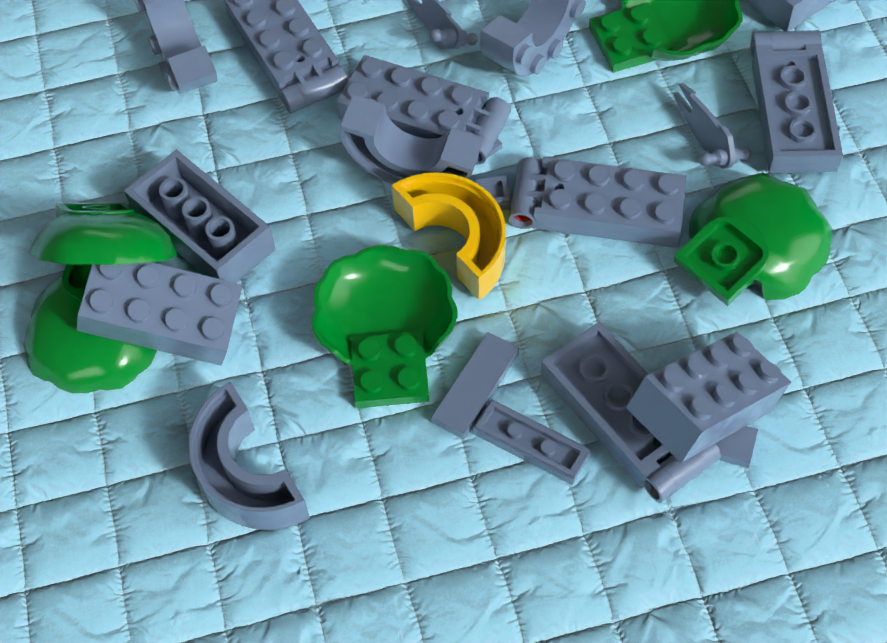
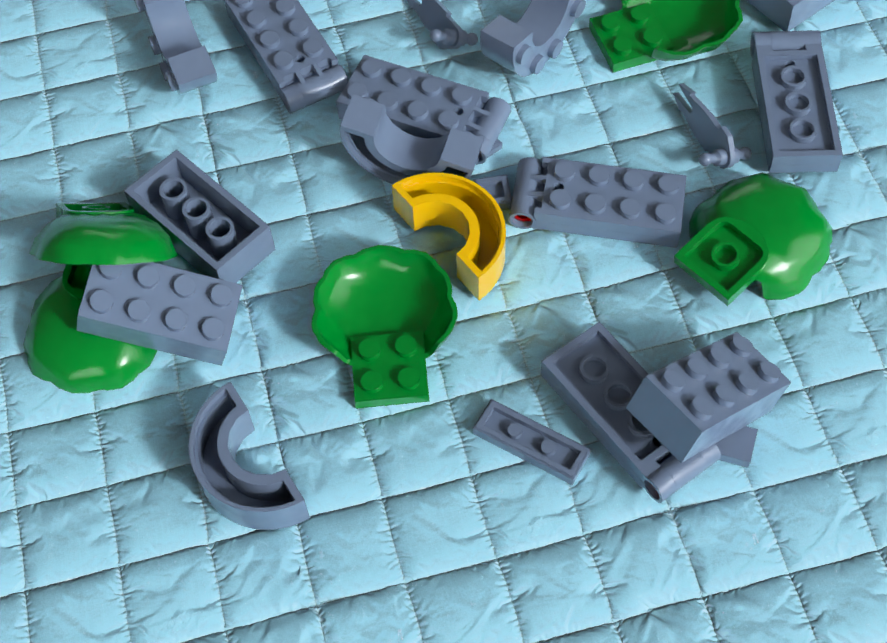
(475, 385): sand blue tile -> none

